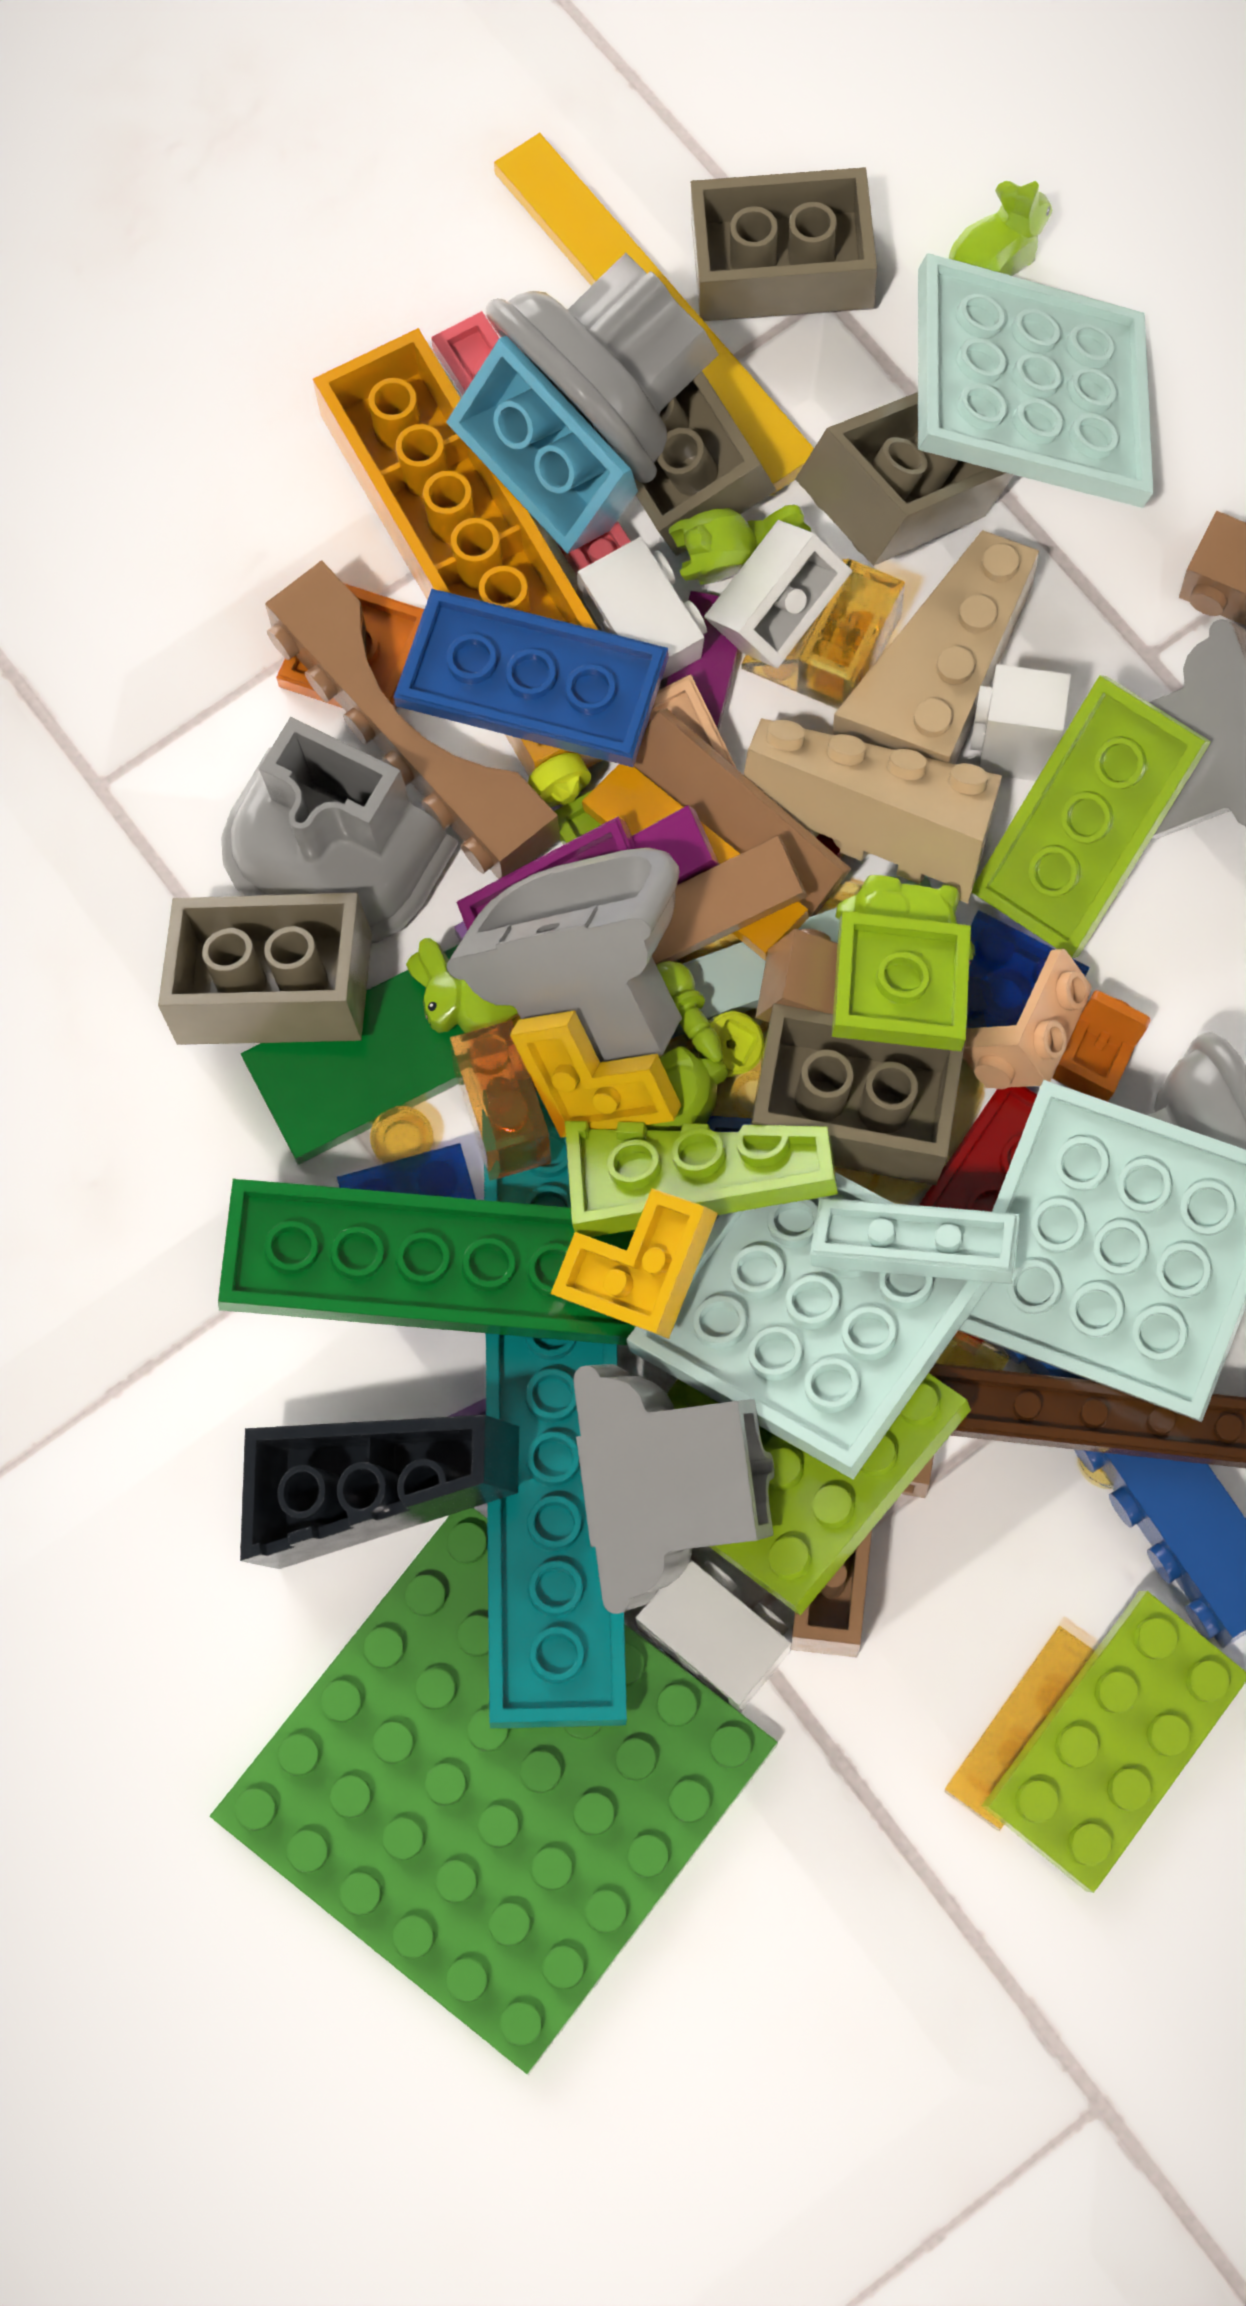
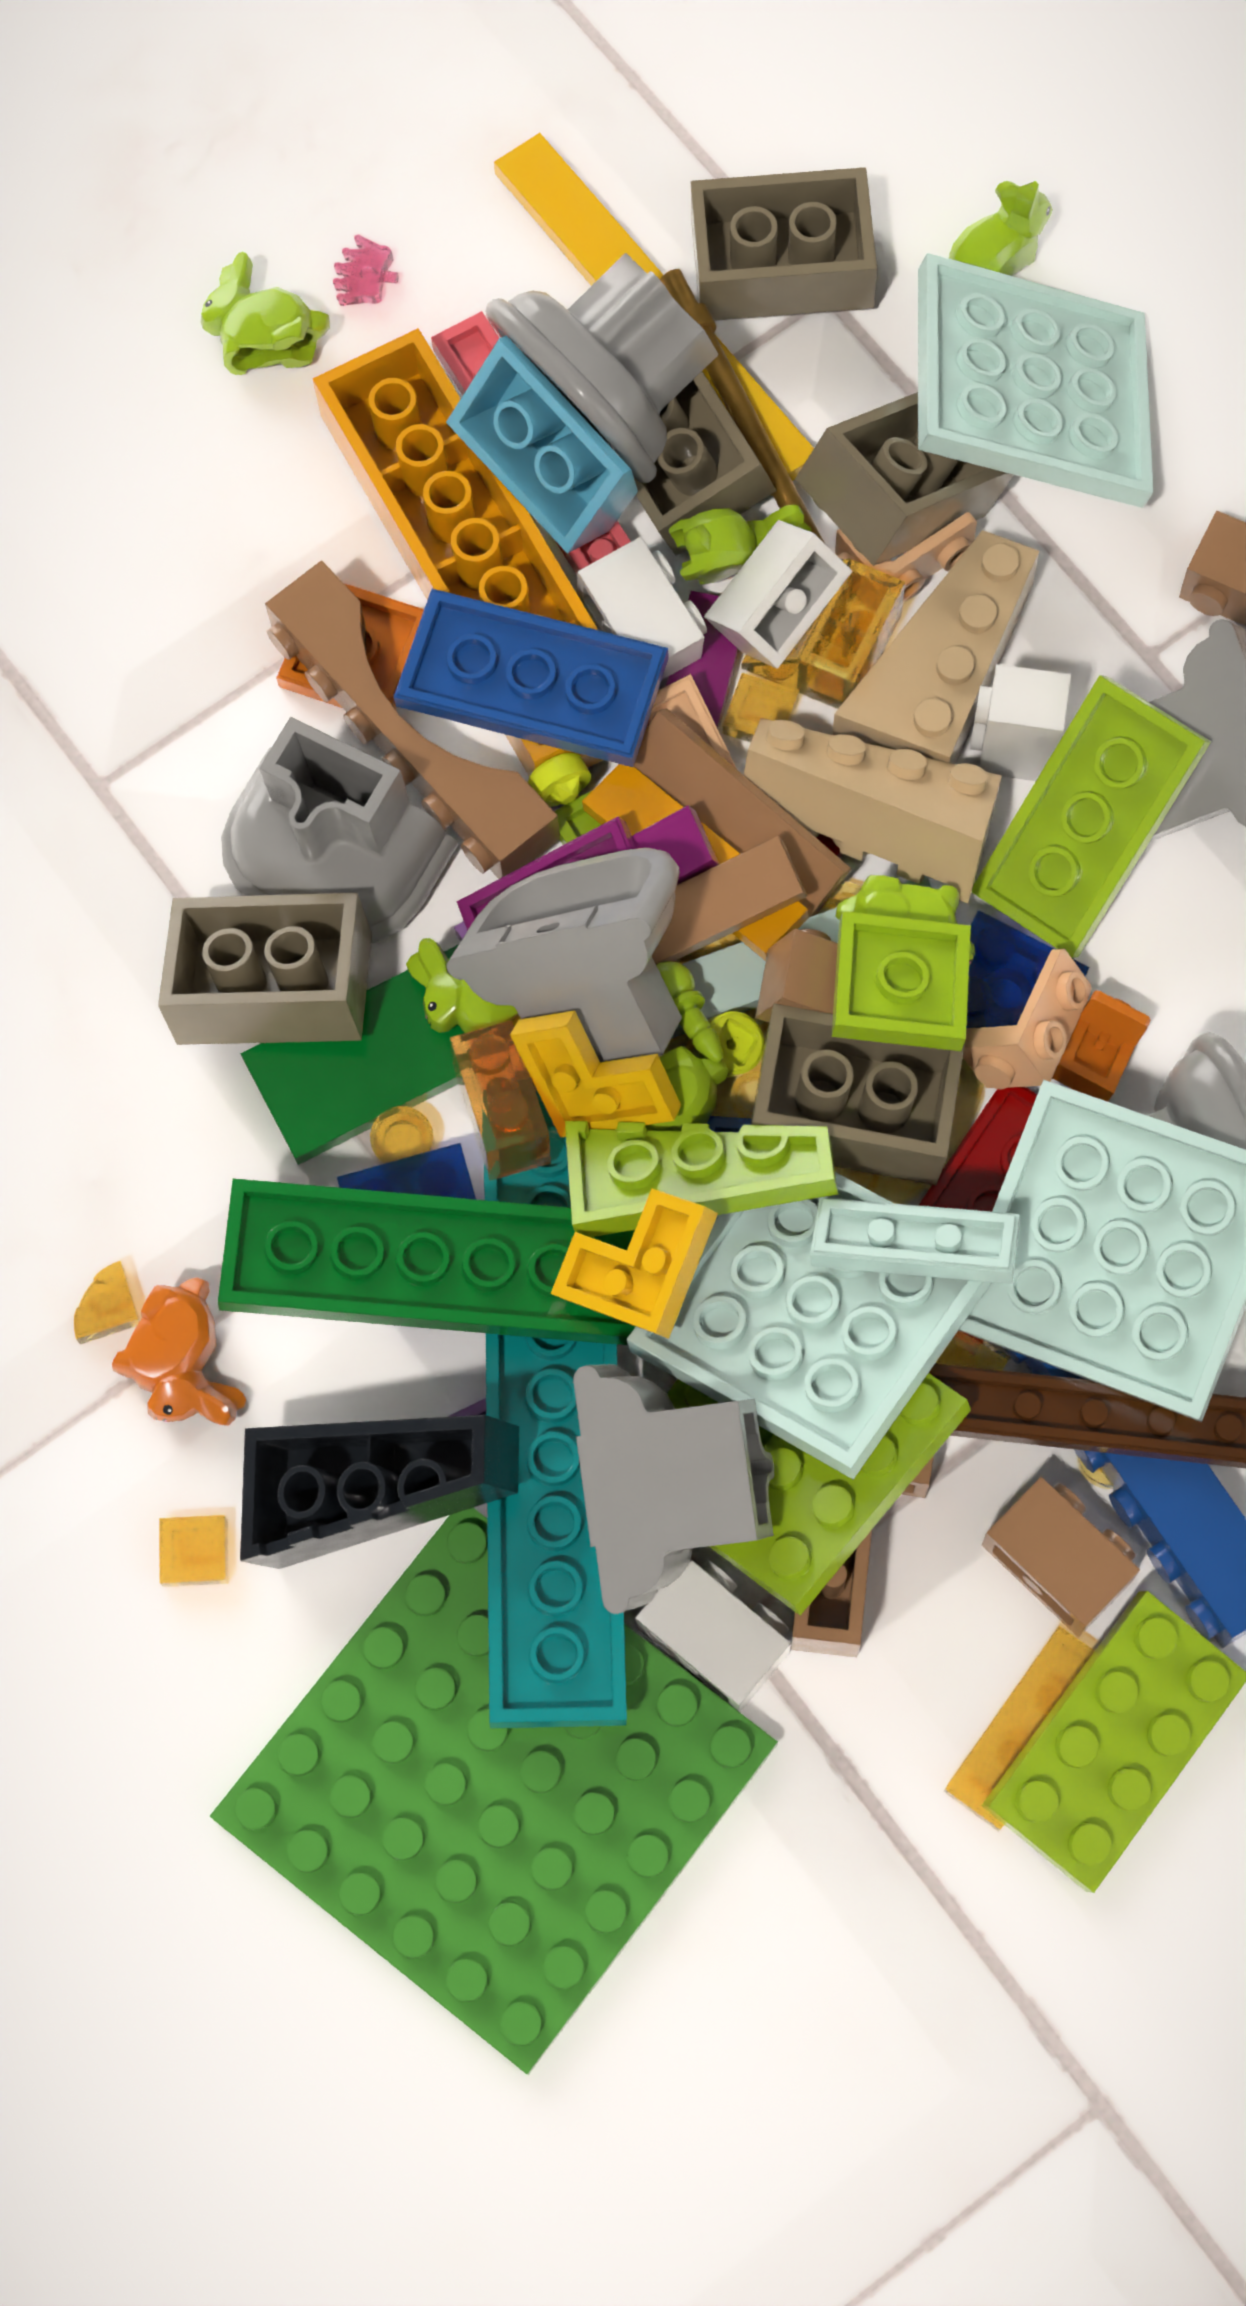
(106, 1306): none -> clear yellow tile
(169, 1356): none -> orange animal
(193, 1551): none -> clear yellow tile
(261, 325): none -> lime animal
(364, 273): none -> clear pink piece
(737, 400): none -> pearl gold bar
(755, 700): none -> clear yellow tile
(923, 560): none -> light nougat bracket
(1061, 1555): none -> medium nougat brick

